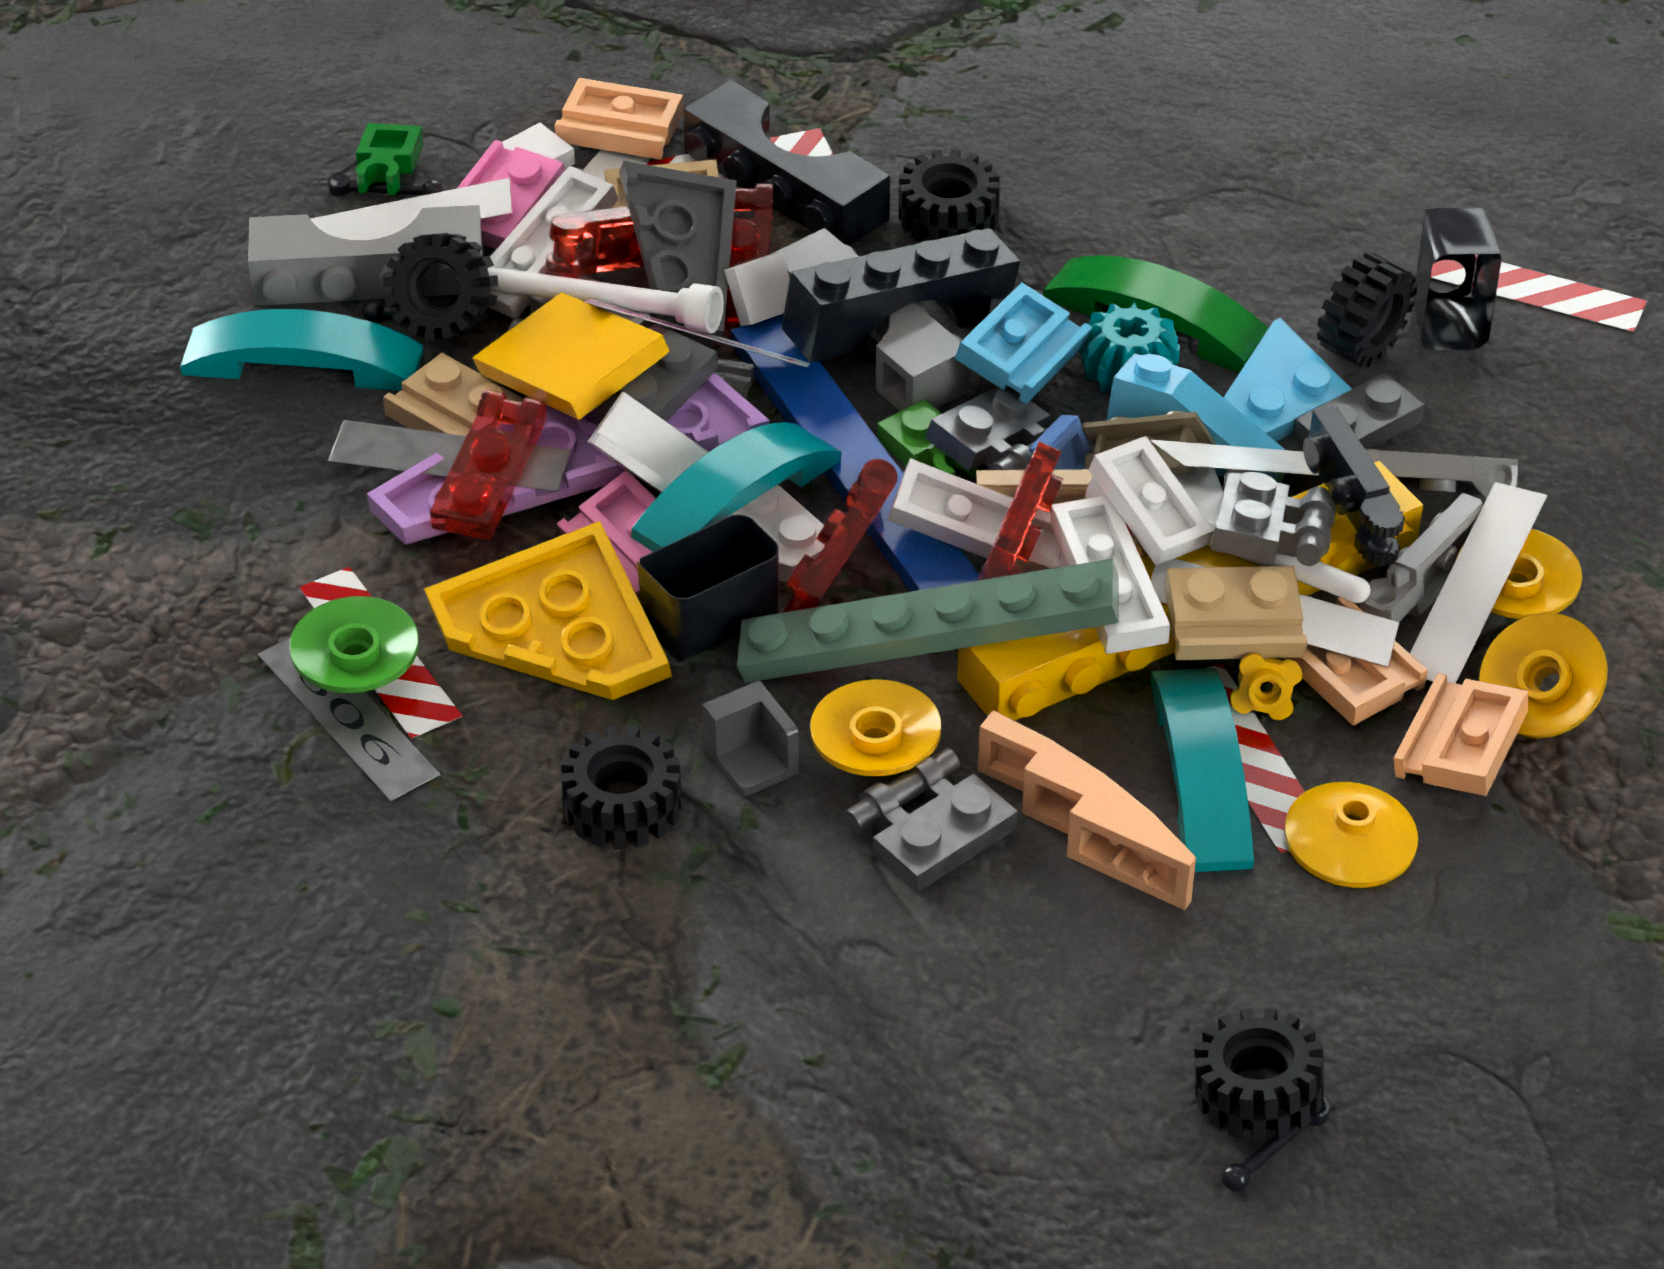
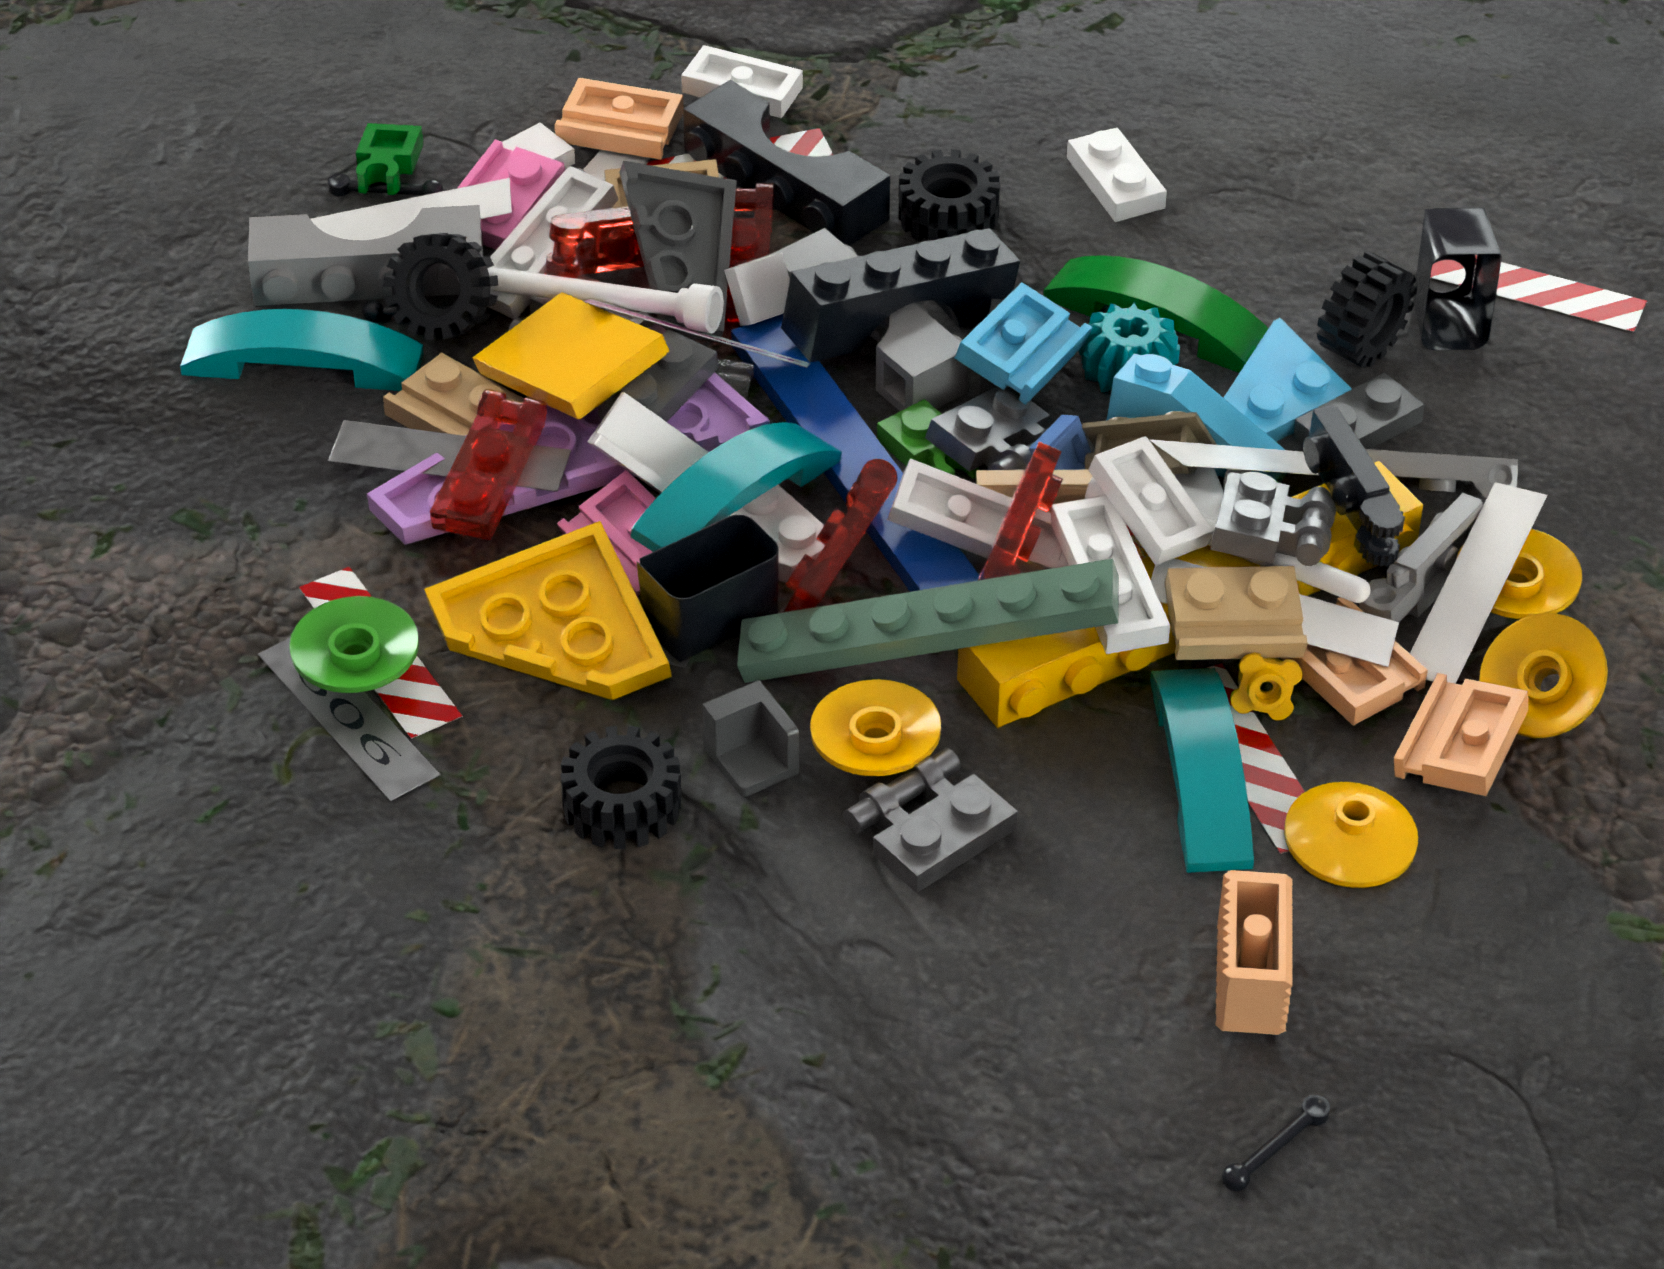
(765, 79): none -> white plate
(1101, 819): light nougat slope -> none
(1116, 174): none -> white plate
(1254, 952): none -> light nougat brick
(1263, 1102): black tyre -> none

